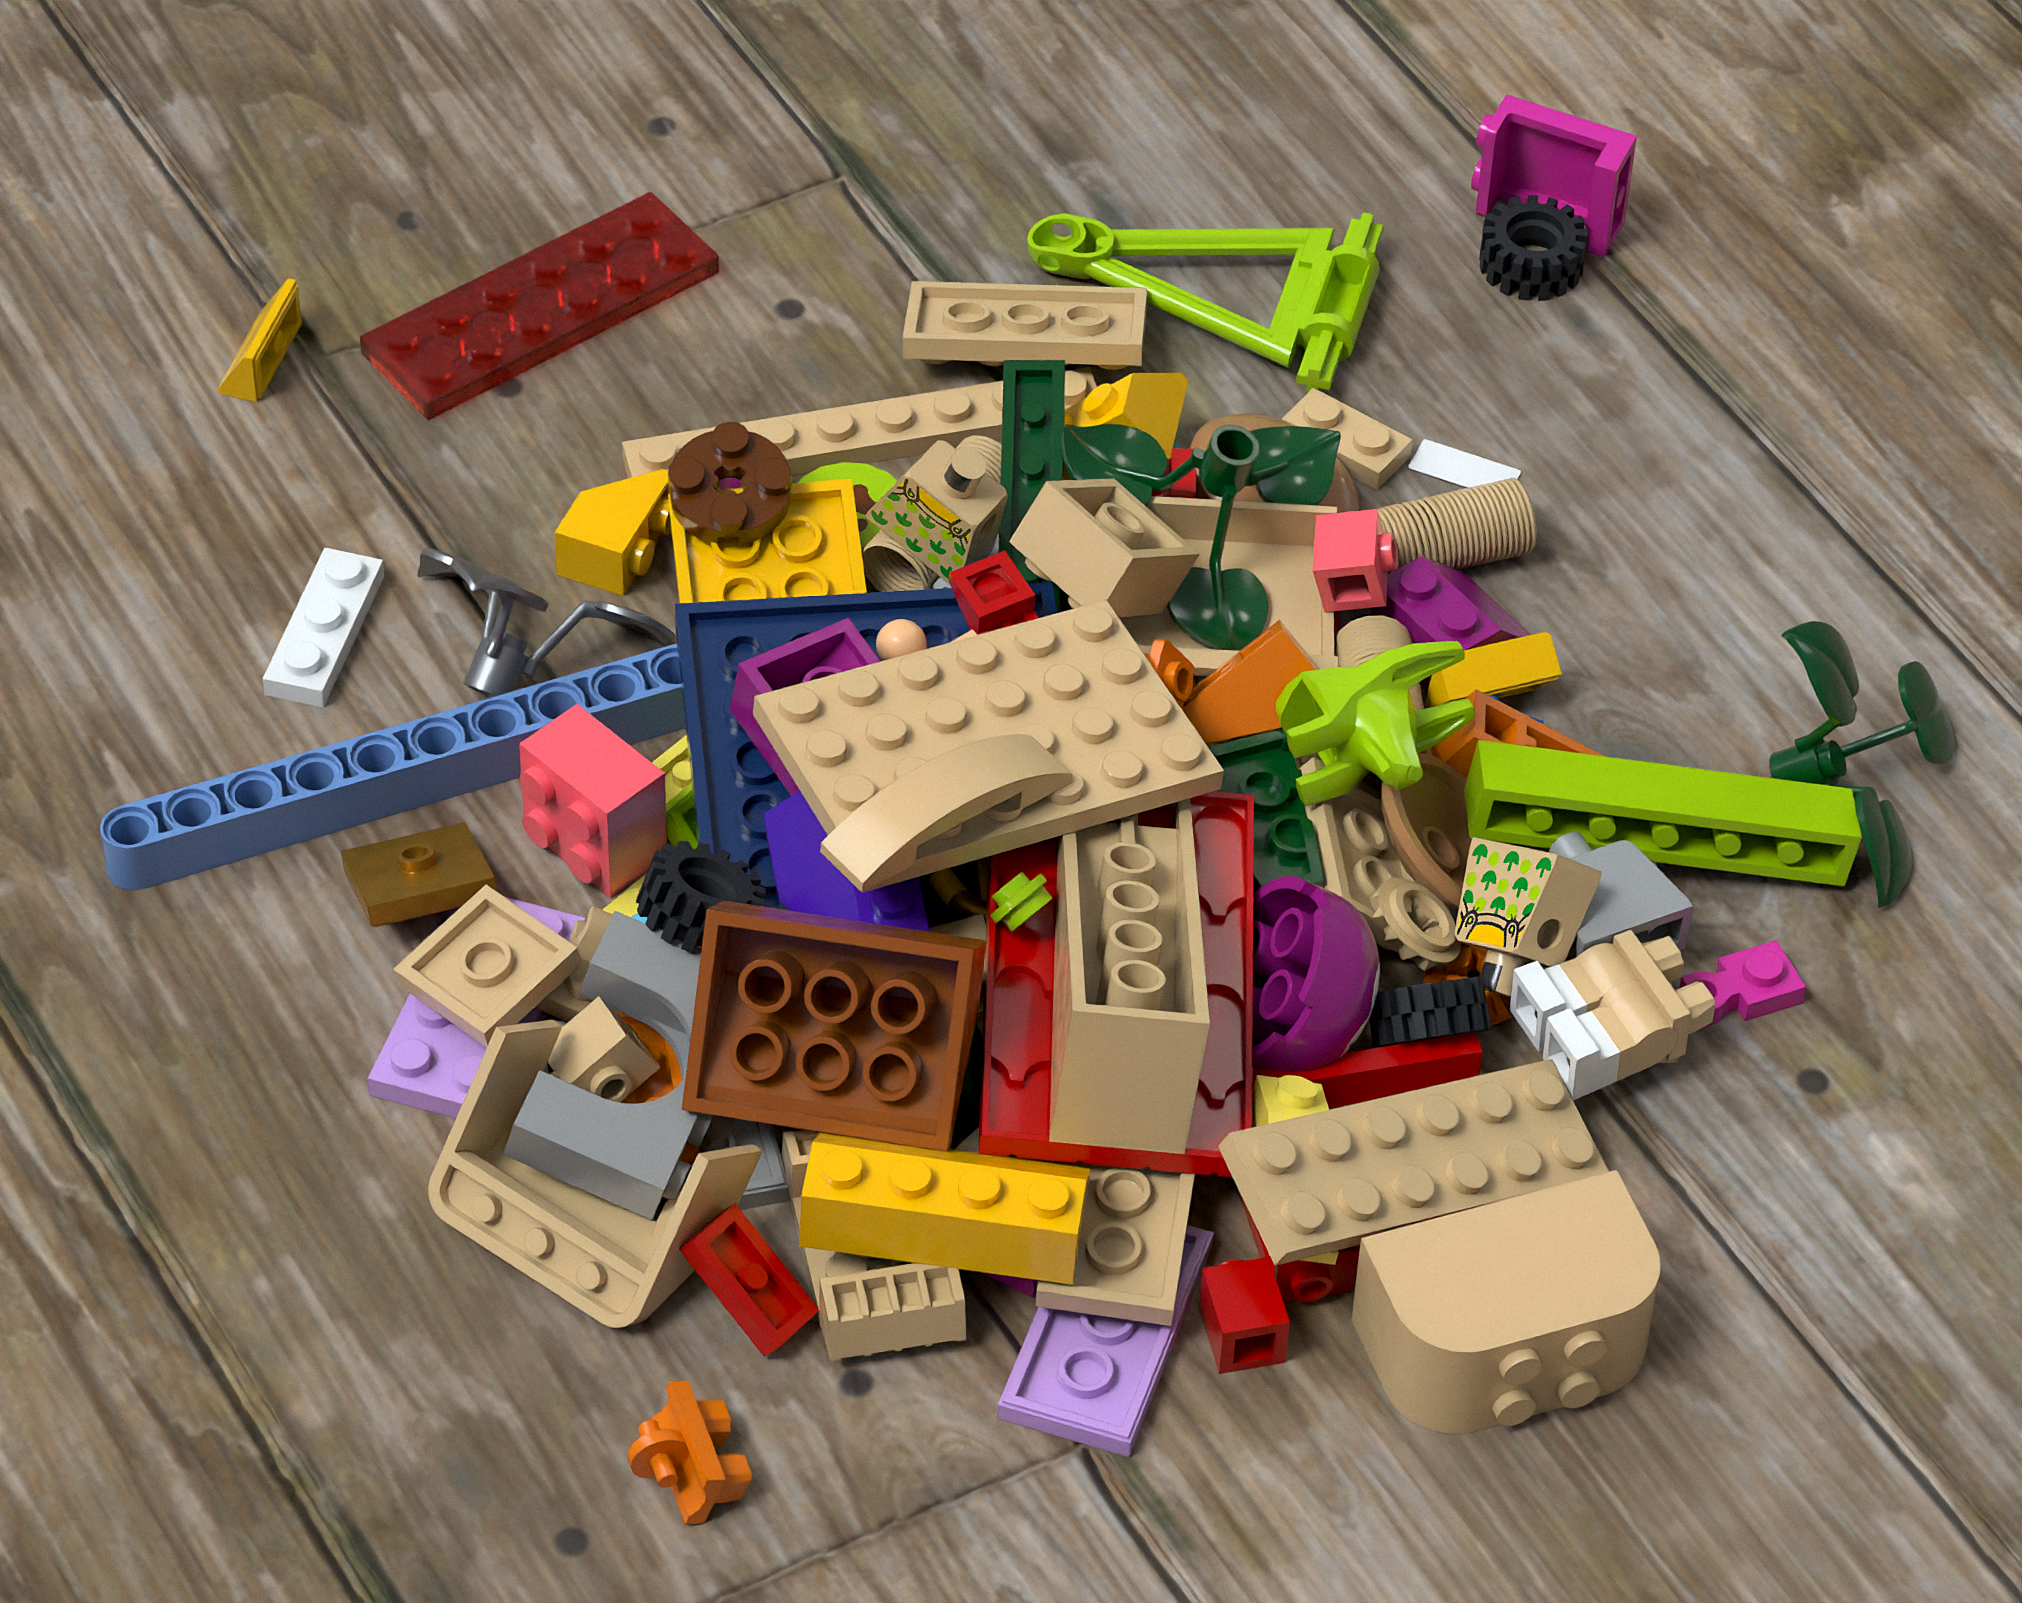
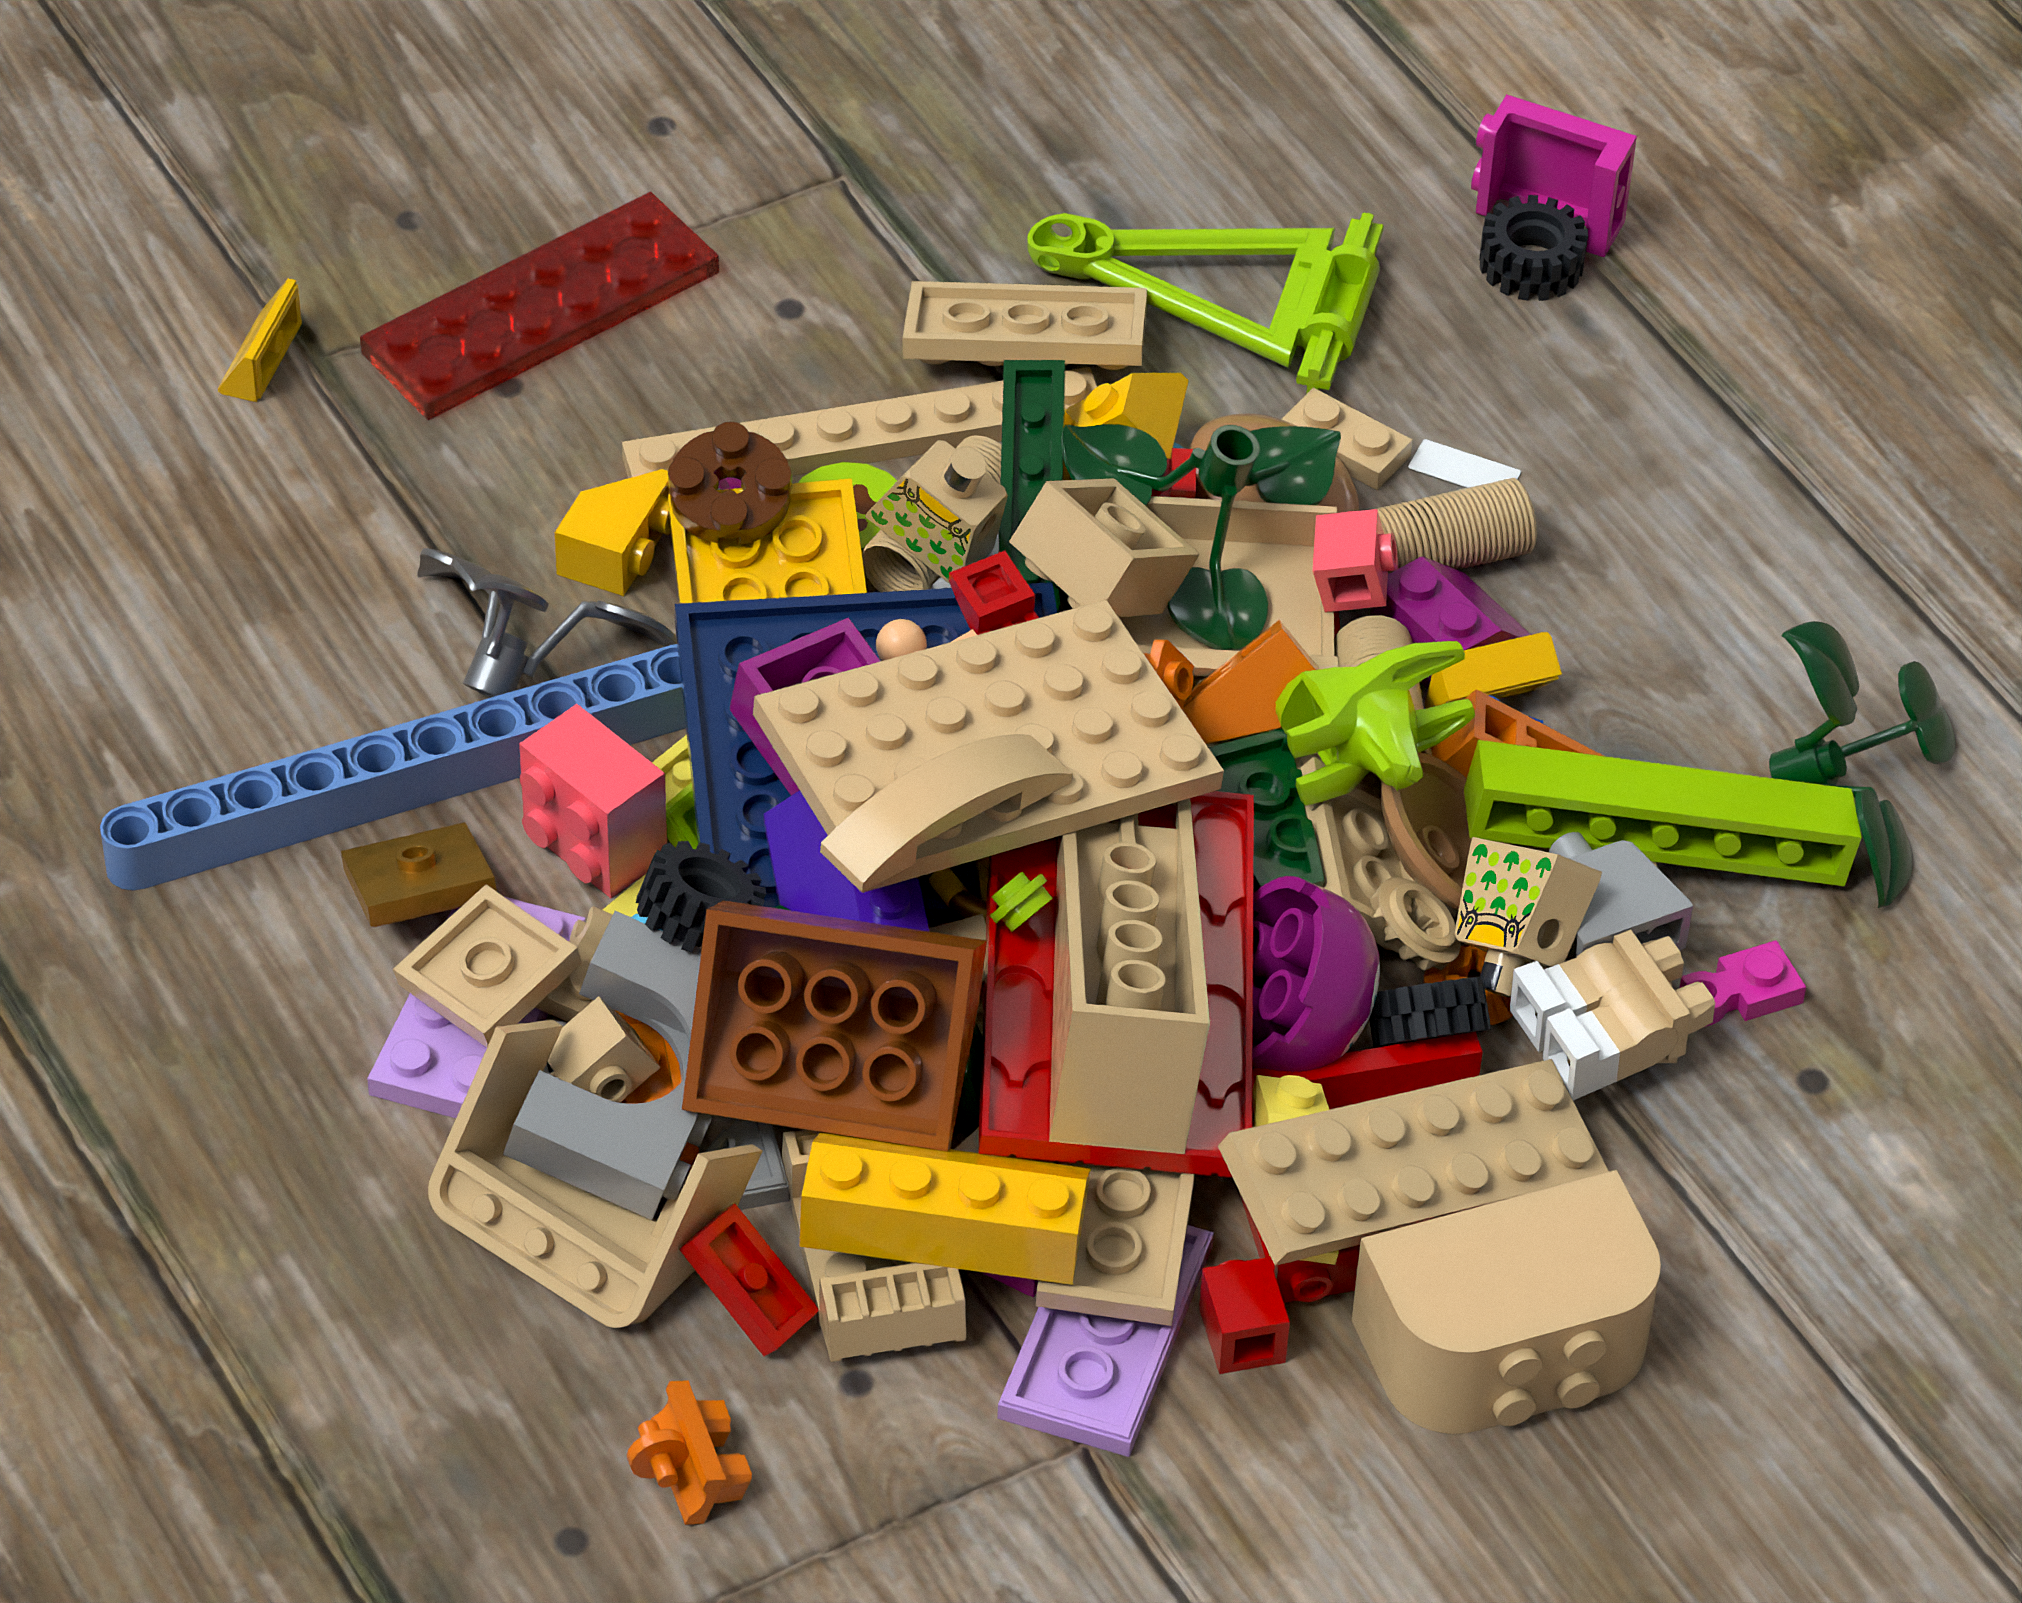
(323, 627): white plate -> none

